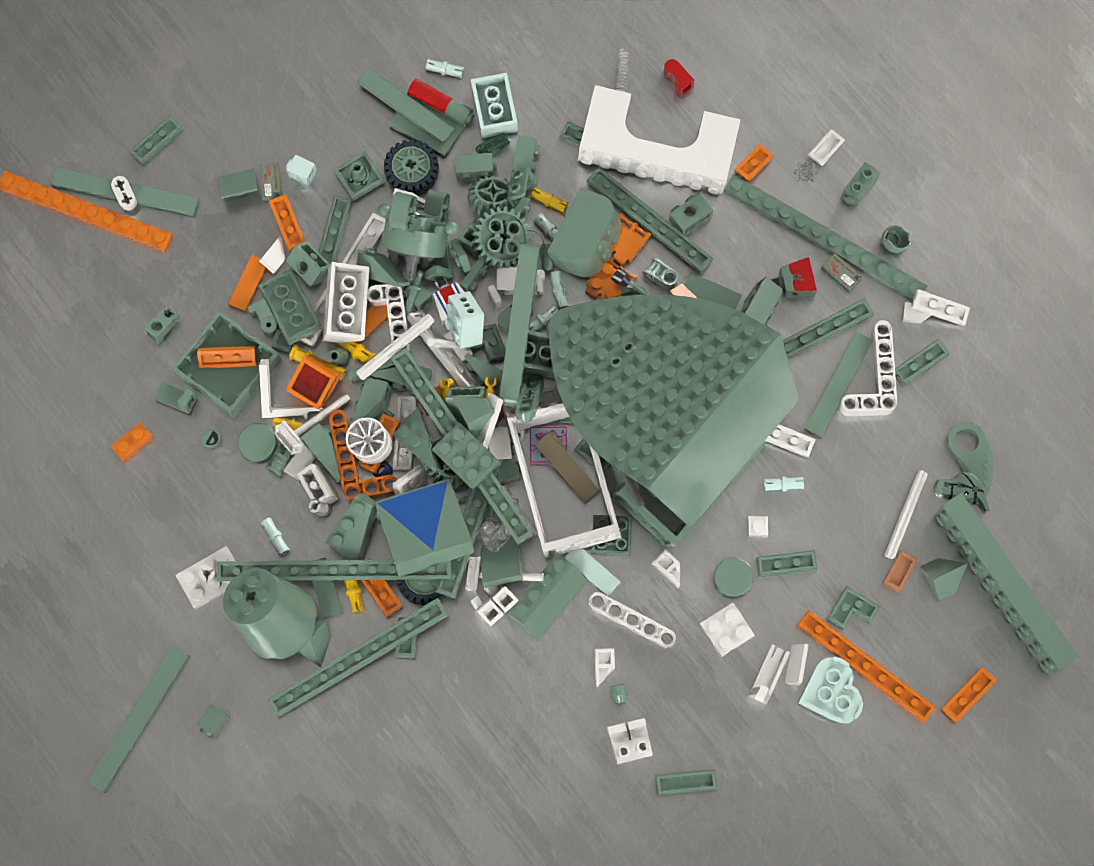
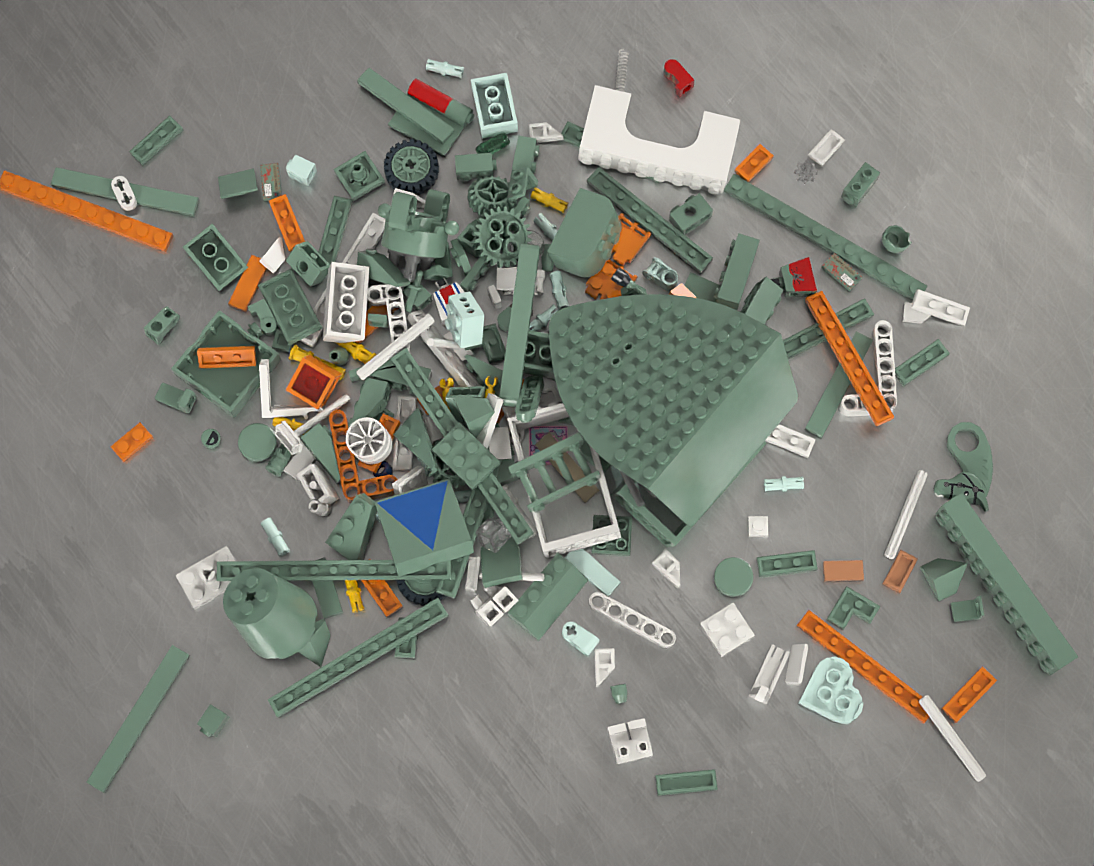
(215, 257): none -> sand green slope
(255, 330): none -> sand green plate
(378, 320): none -> sand green tile
(538, 461): none -> sand green fence
(544, 132): none -> white tile
(582, 640): none -> light aqua piece
(737, 271): none -> sand green brick
(843, 570): none -> nougat tile
(849, 358): none -> orange tile
(952, 738): none -> white axle
(967, 610): none -> sand green bracket

